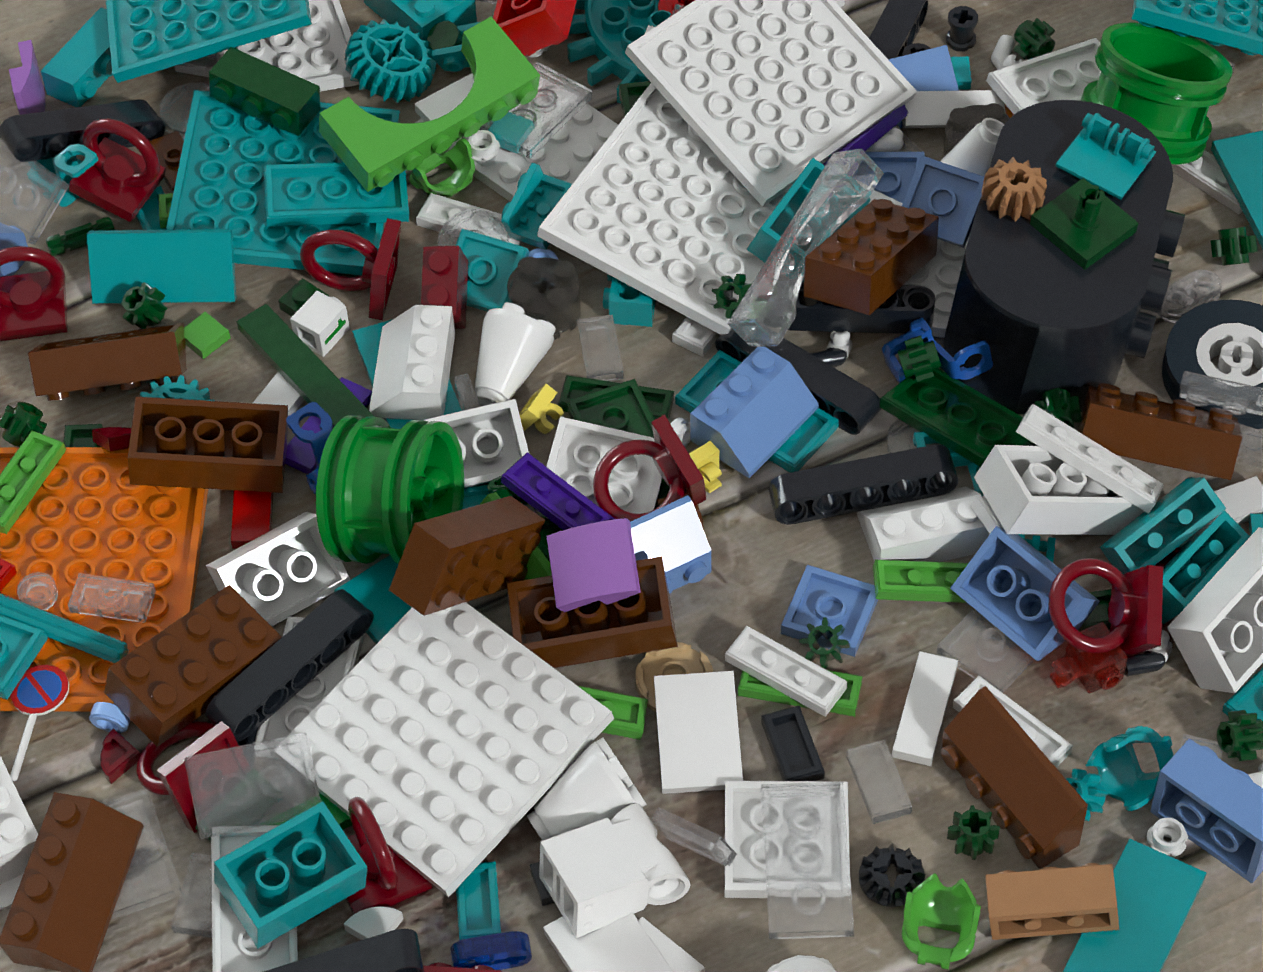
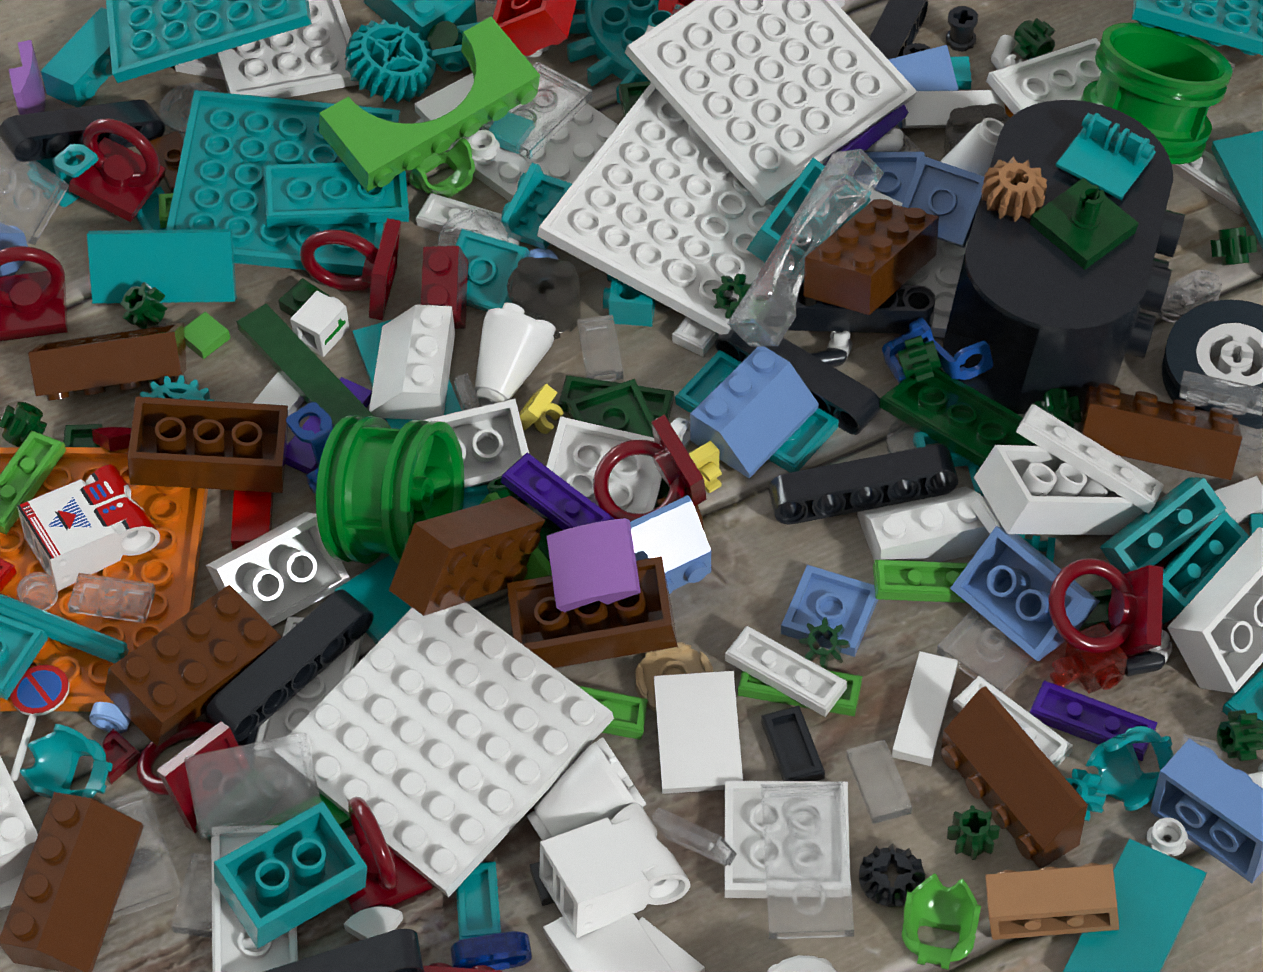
(57, 760): none -> teal helmet
(76, 237): dark green axle -> none
(86, 526): none -> white piece
(264, 91): dark green brick -> none
(1086, 716): none -> dark purple tile

